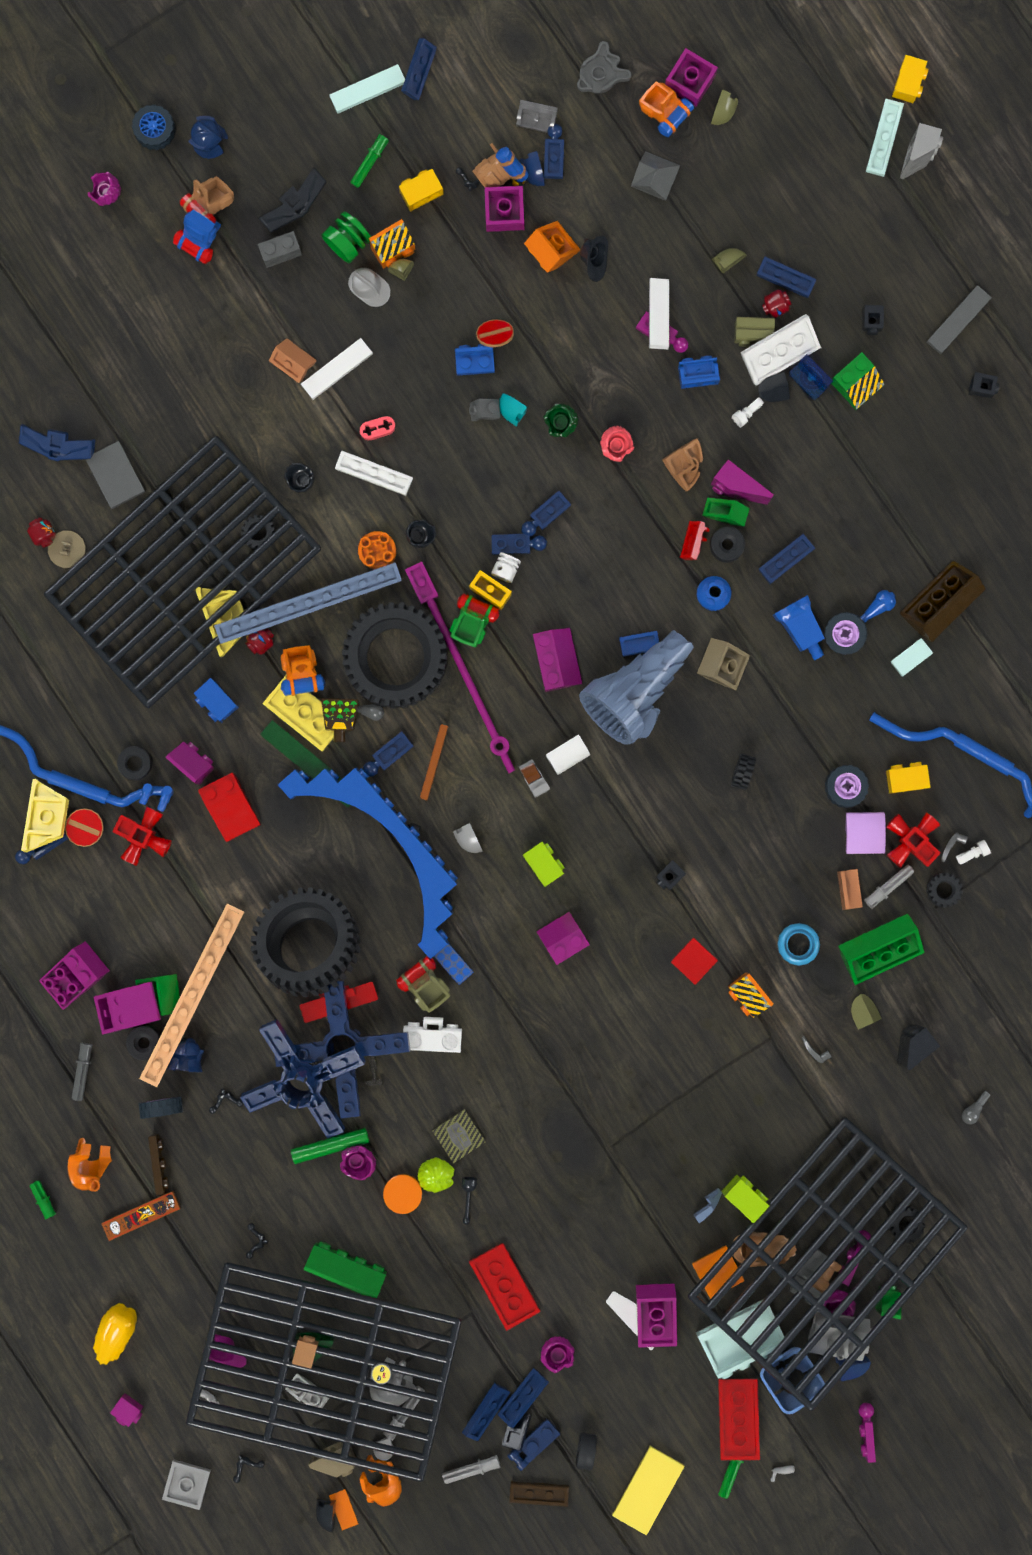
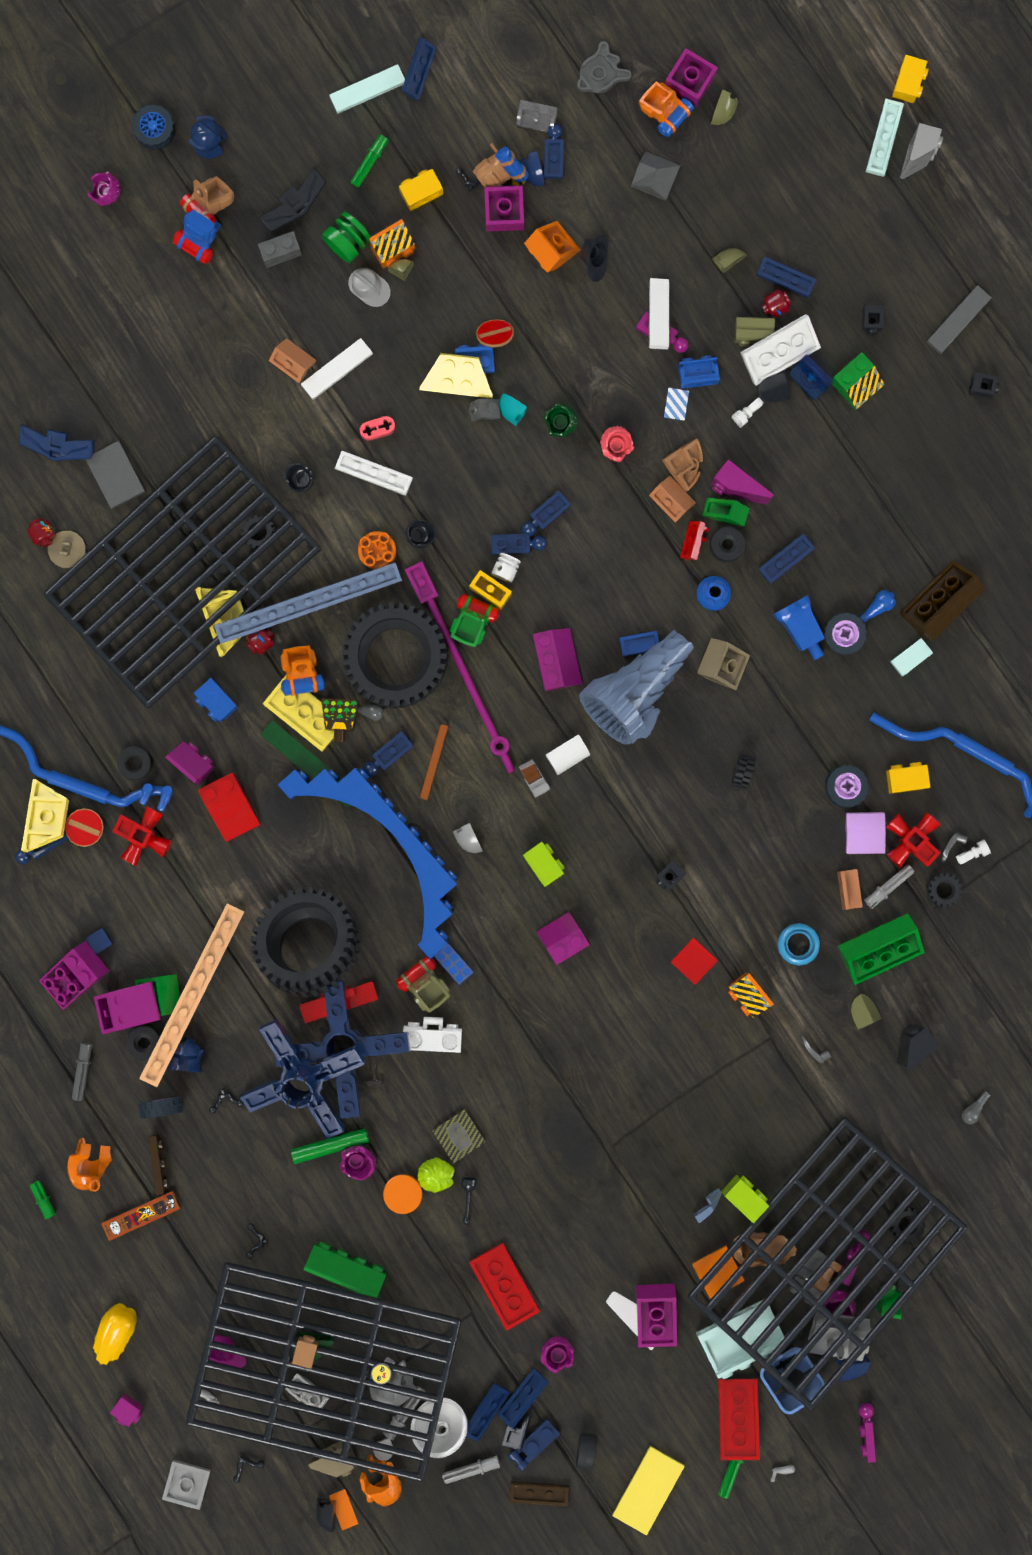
(99, 941): none -> dark blue tile
(450, 1417): none -> white dish
(457, 376): none -> light yellow wing
(672, 498): none -> nougat panel
(676, 404): none -> sticker

